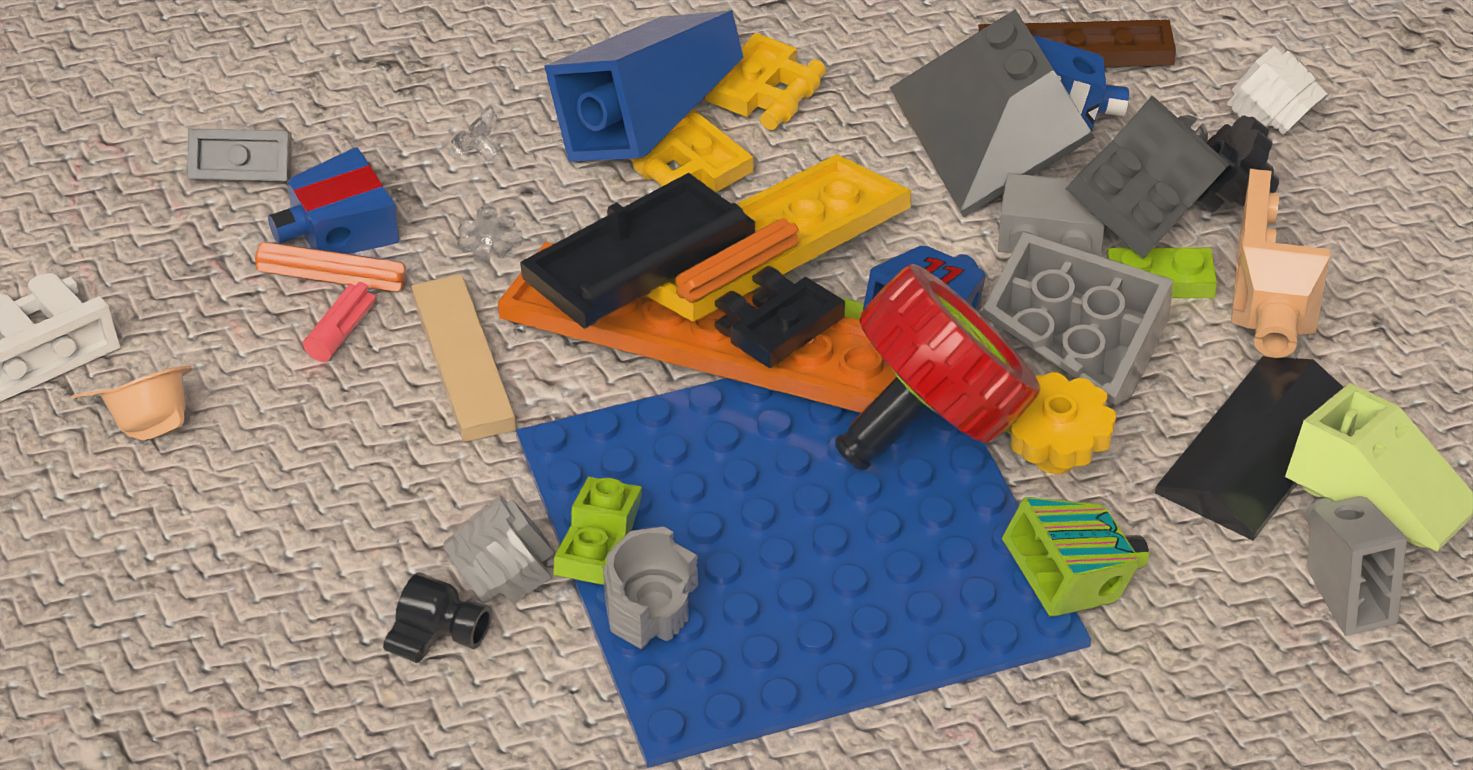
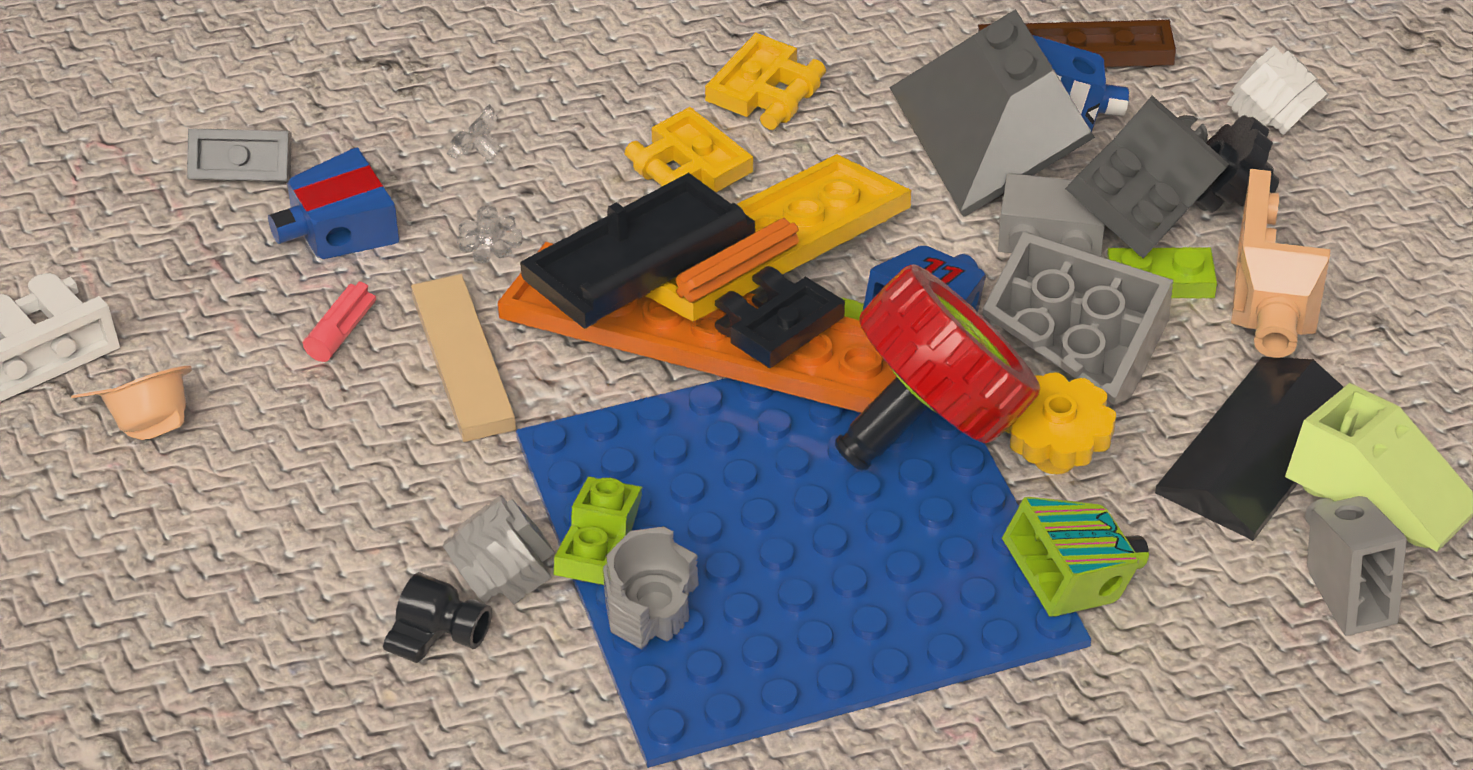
(330, 266): axle -> none
(640, 83): blue slope -> none

